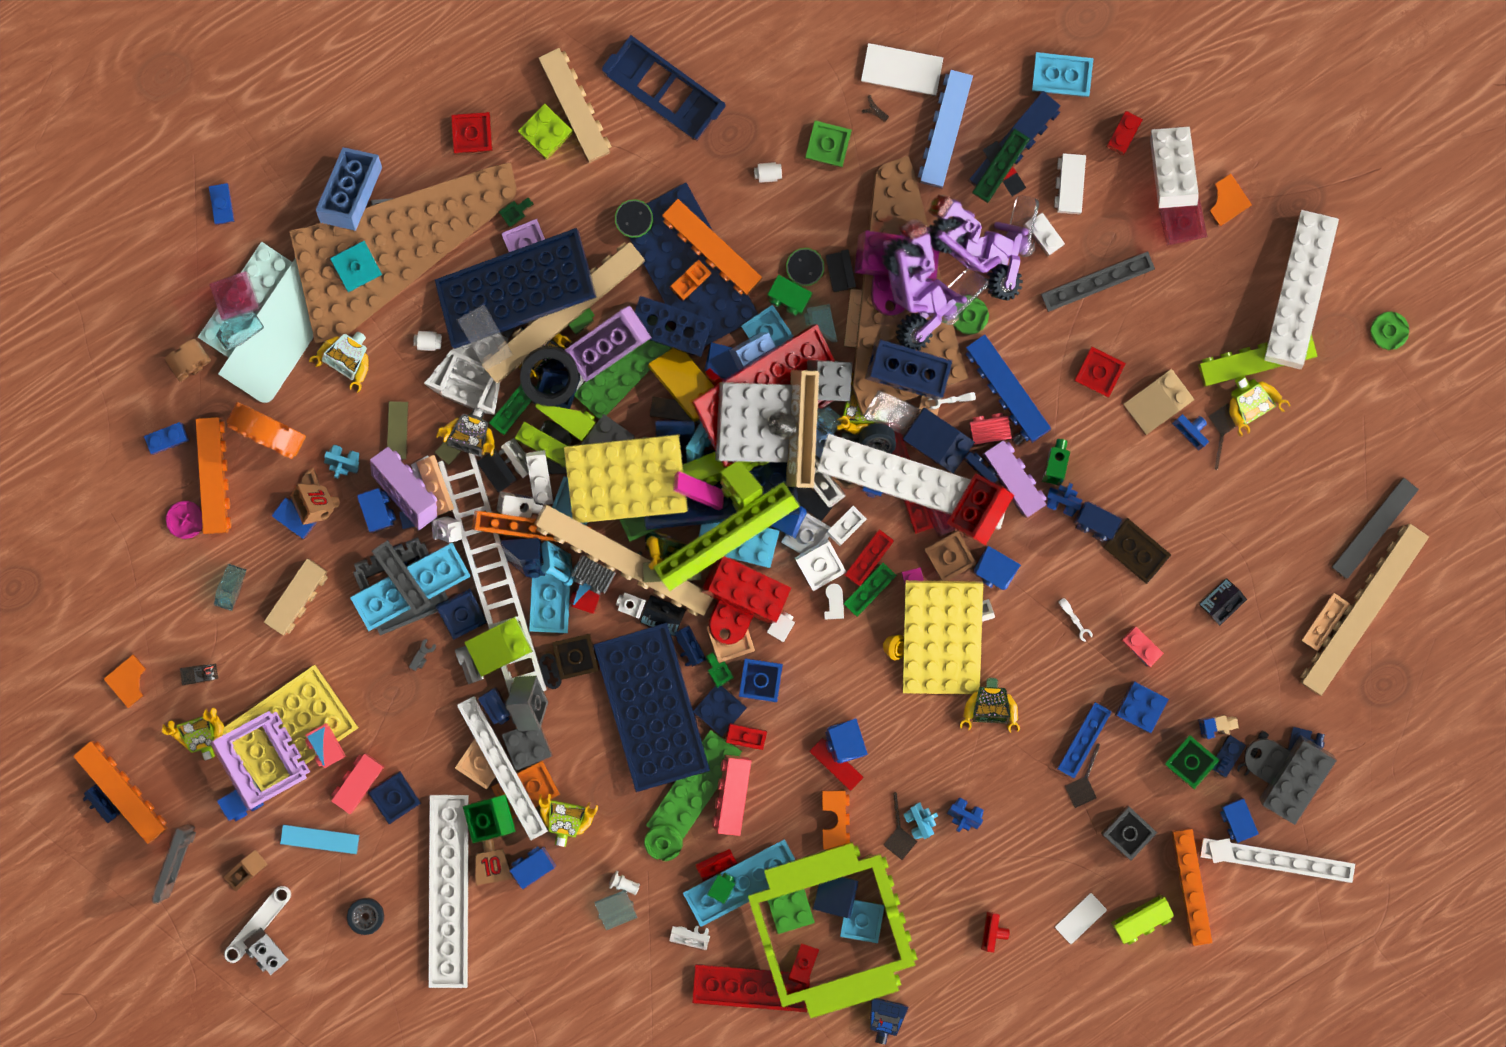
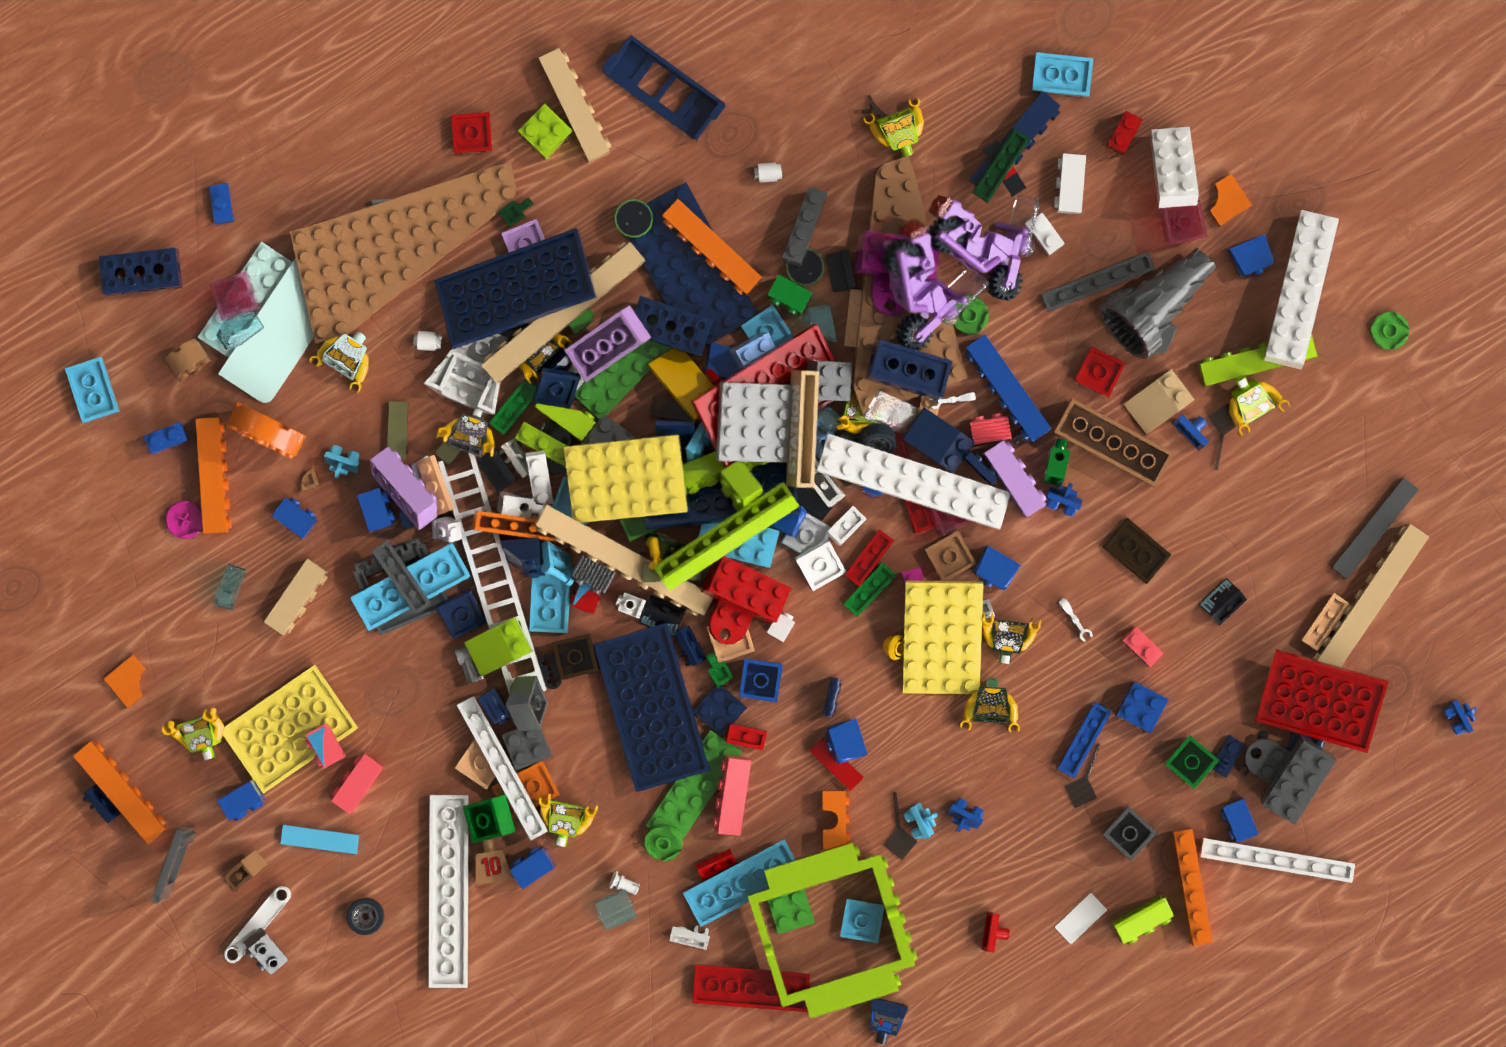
(92, 390): none -> medium azure plate
(131, 262): none -> dark blue brick
(198, 674): clear smoke leg -> none
(234, 765): lavender hinge -> none
(313, 503): medium nougat torso -> none
(349, 188): medium blue brick -> none
(356, 266): teal plate -> none
(394, 797): dark blue tile -> none
(419, 659): dark grey plate -> none
(484, 337): clear piece -> none
(555, 398): black tyre -> none
(690, 280): orange slope -> none
(698, 490): dark pink tile -> none
(722, 887): green brick -> none
(782, 424): clear smoke head -> none
(803, 964): red plate -> none
(804, 227): none -> dark grey brick
(828, 144): bright green plate -> none
(833, 690): none -> dark blue plate
(835, 596): white leg -> none
(836, 897): dark blue tile -> none
(899, 129): none -> torso
(902, 69): white tile -> none
(946, 128): light blue brick -> none
(980, 509): red slope -> none
(1008, 636): none -> torso
(1097, 521): dark blue brick -> none
(1113, 443): none -> medium nougat brick
(1143, 314): none -> dark grey cone
(1217, 723): hips -> none
(1221, 850): white sticker -> none
(1252, 256): none -> blue torso
(1321, 701): none -> red plate
(1463, 725): none -> blue hips

